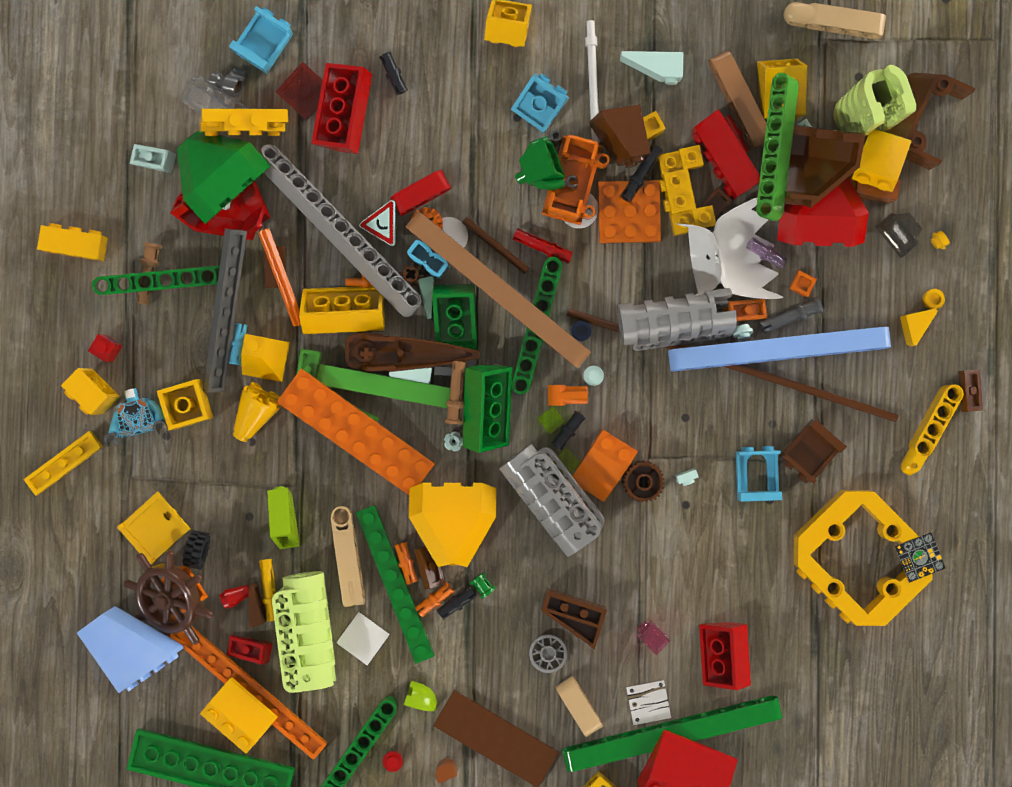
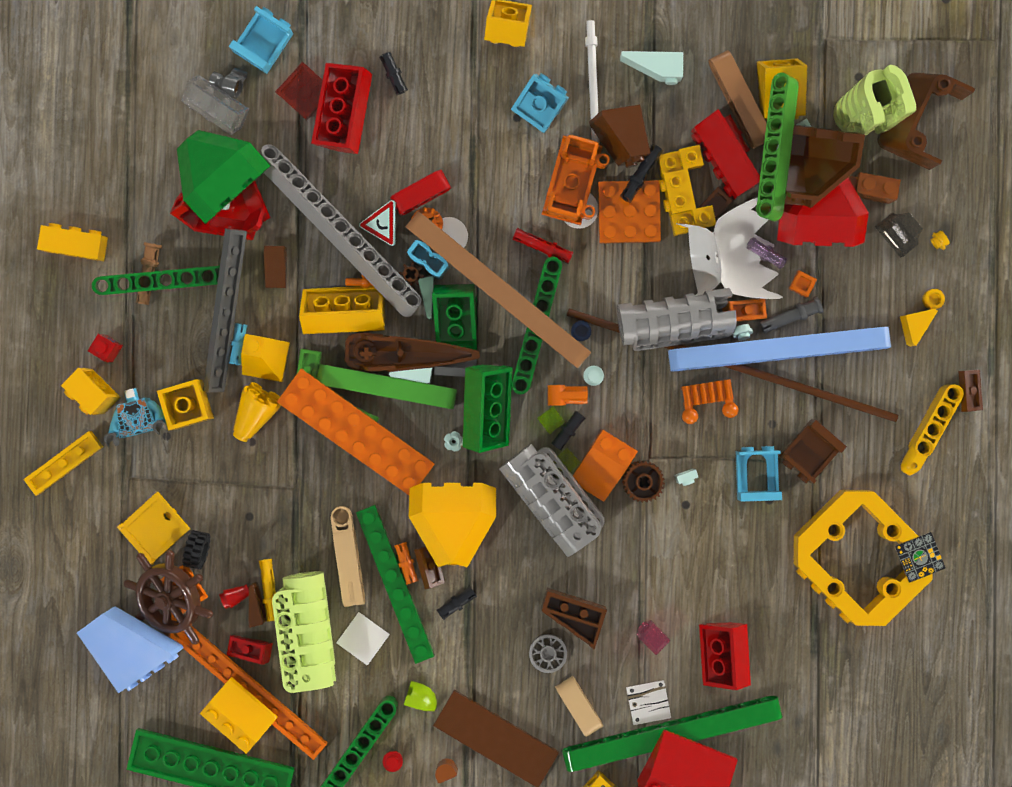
(153, 158): light aqua slope -> none
(240, 120): yellow bracket -> none
(280, 275): orange axle -> none
(282, 518): lime slope -> none
(434, 599): orange pin -> none
(456, 390): medium nougat pin -> none
(482, 585): green bush -> none
(495, 245): reddish brown bar -> none
(542, 165): green torso -> none
(653, 125): yellow panel -> none
(708, 393): none -> orange gear
(836, 19): tan piece -> none
(882, 160): yellow slope -> none

